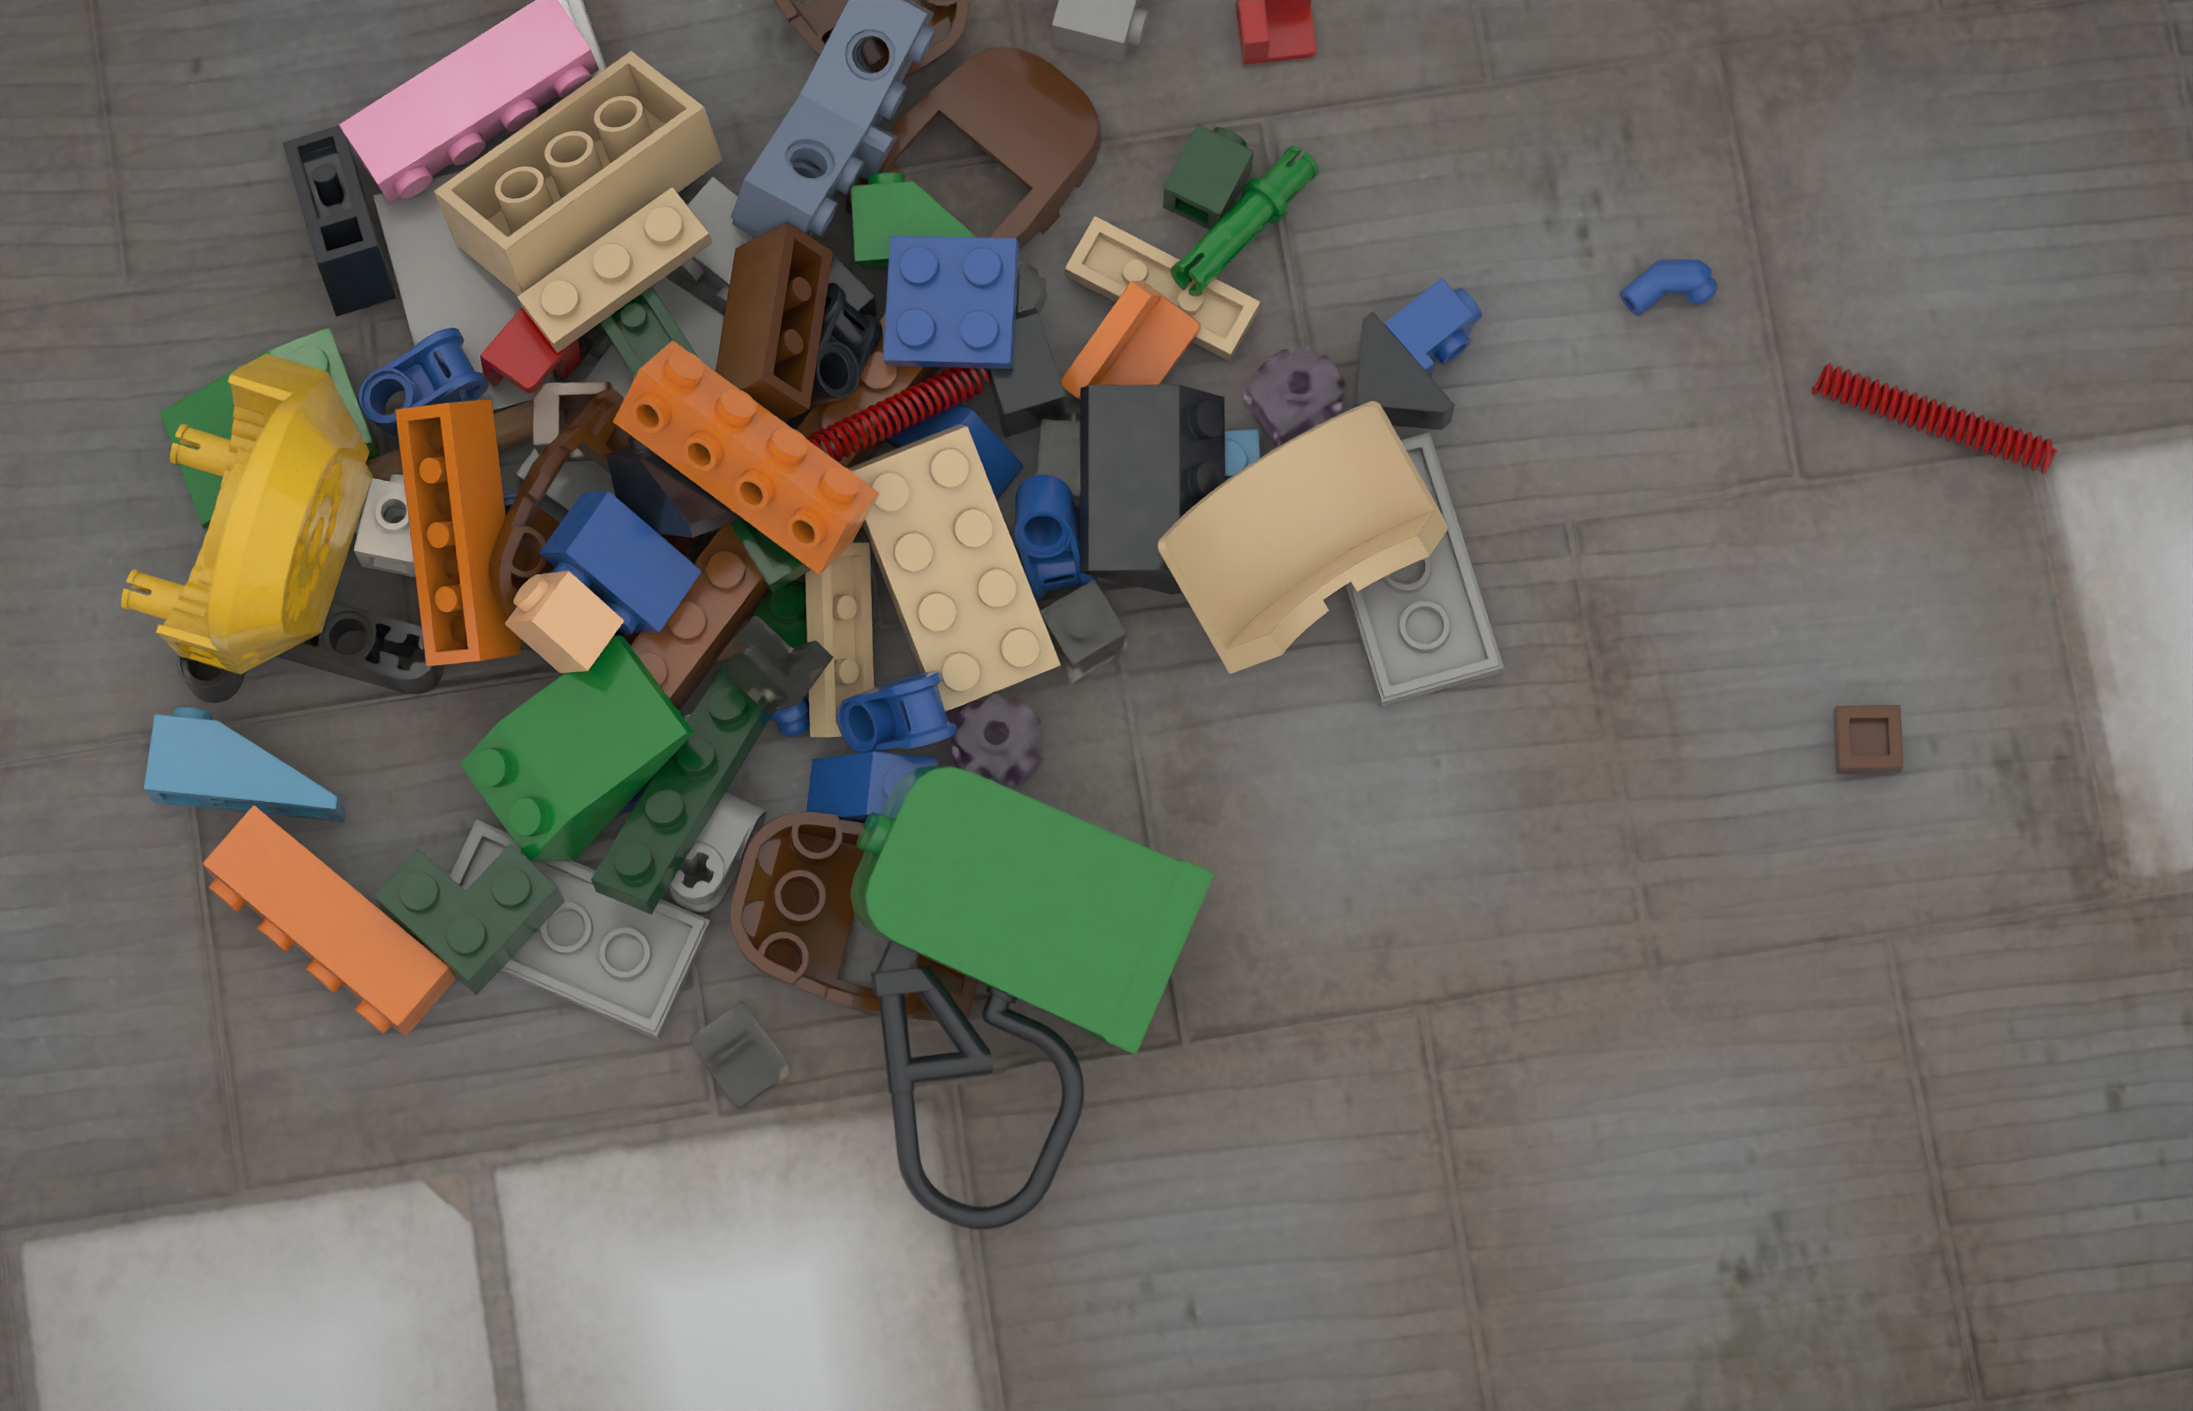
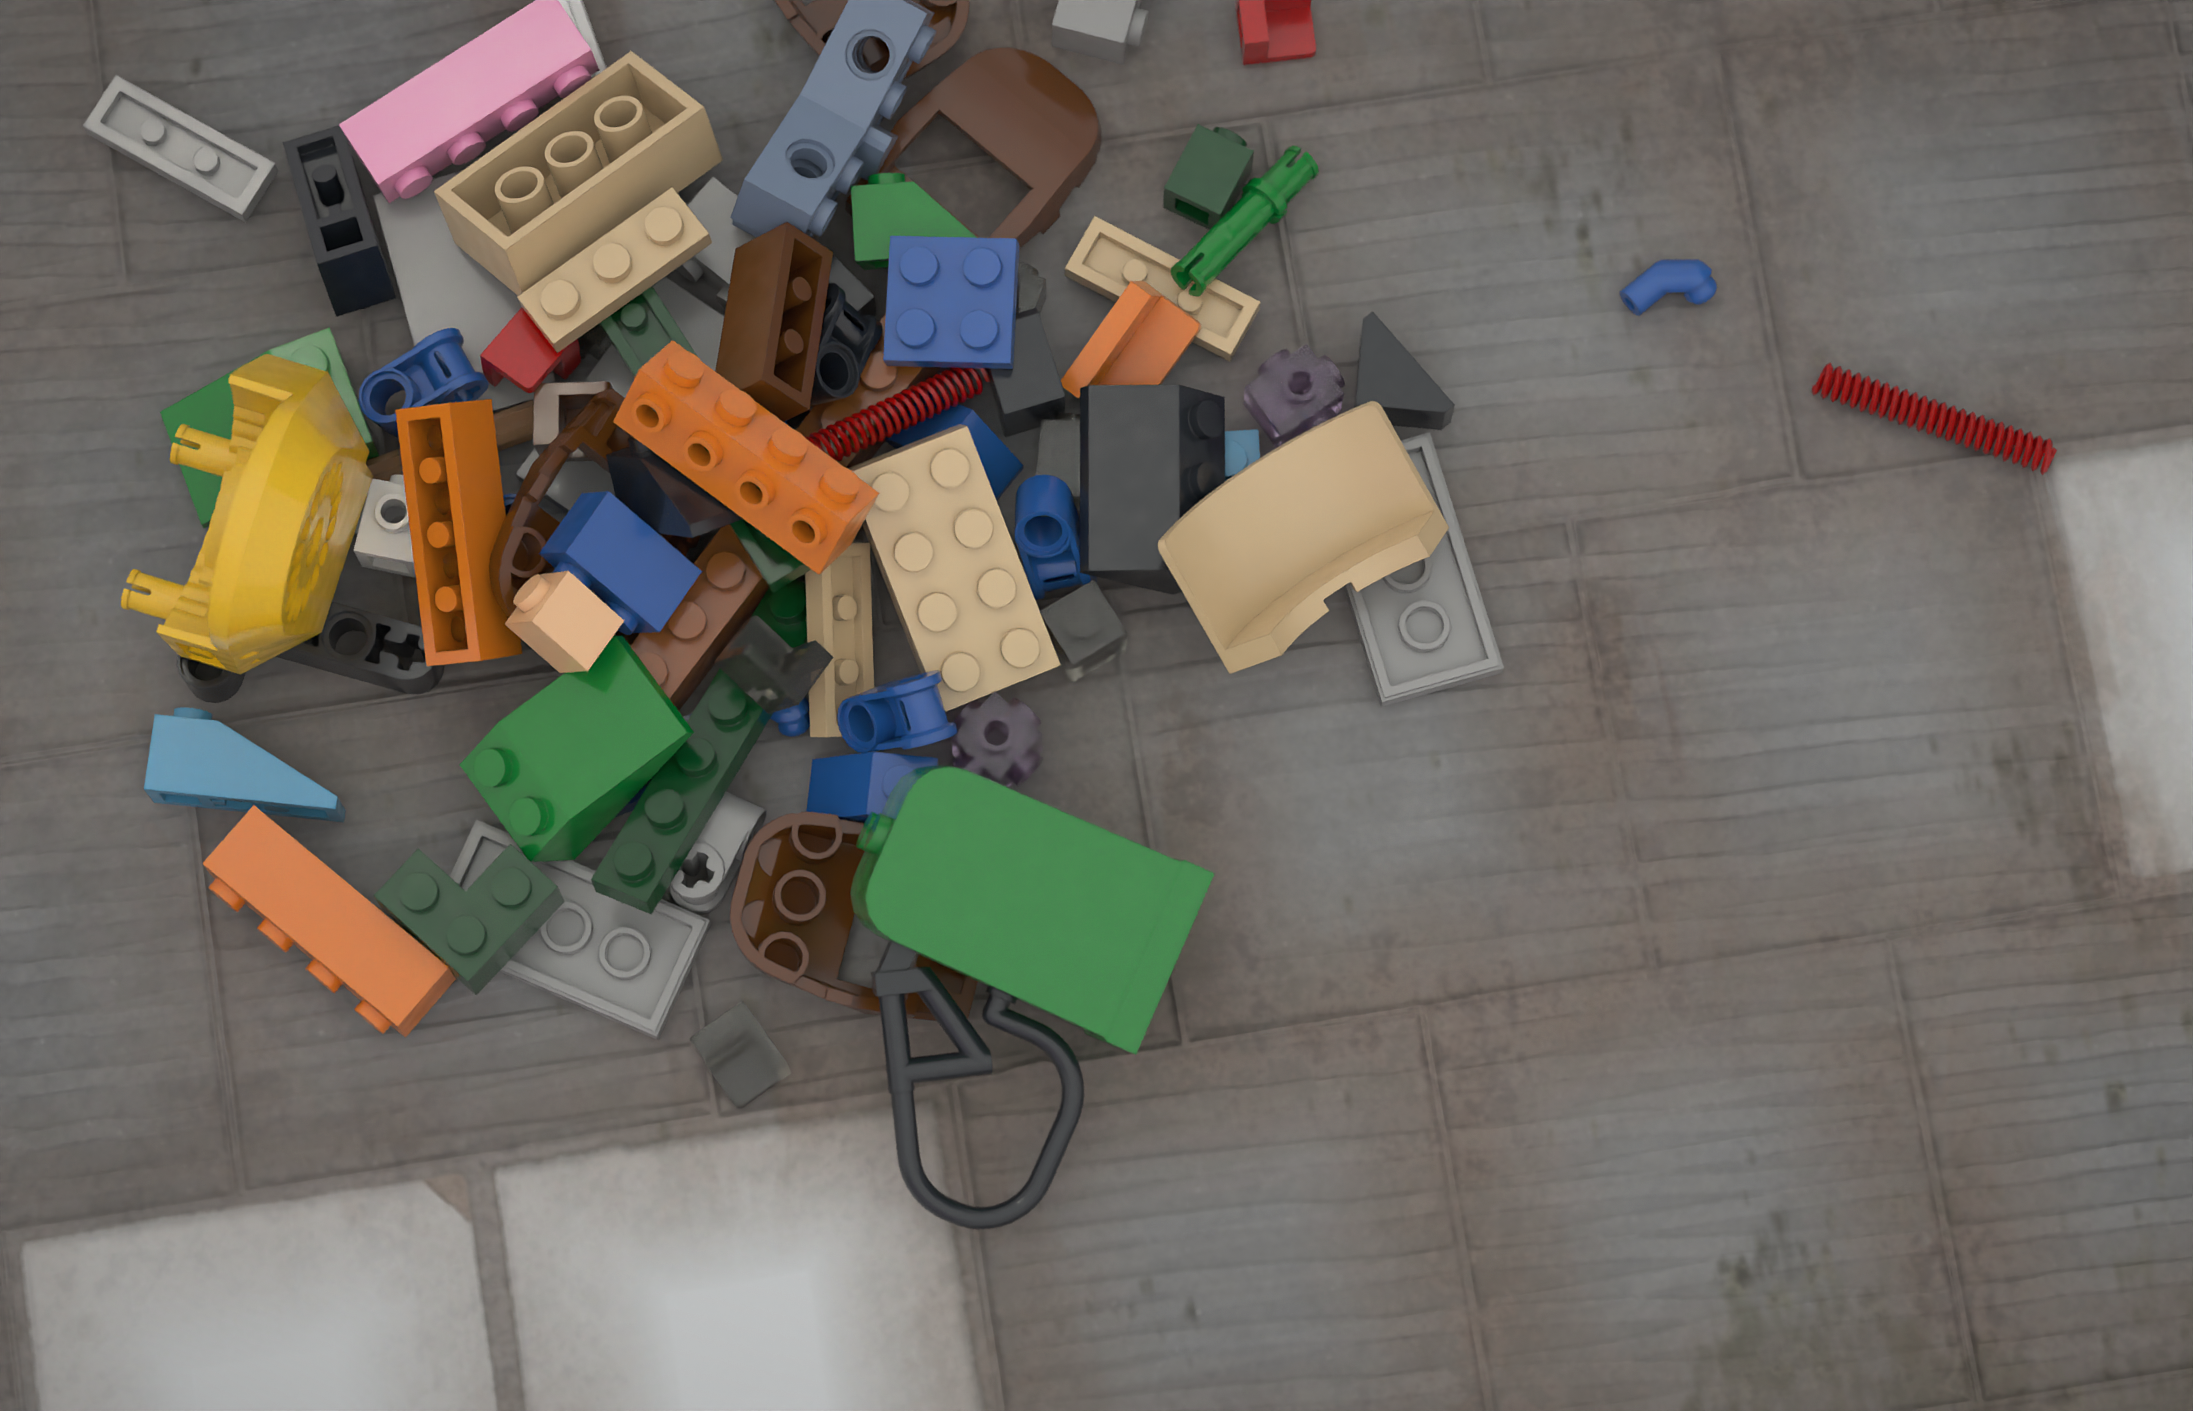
(180, 148): none -> light grey plate
(1436, 324): blue brick -> none
(1868, 739): reddish brown plate -> none

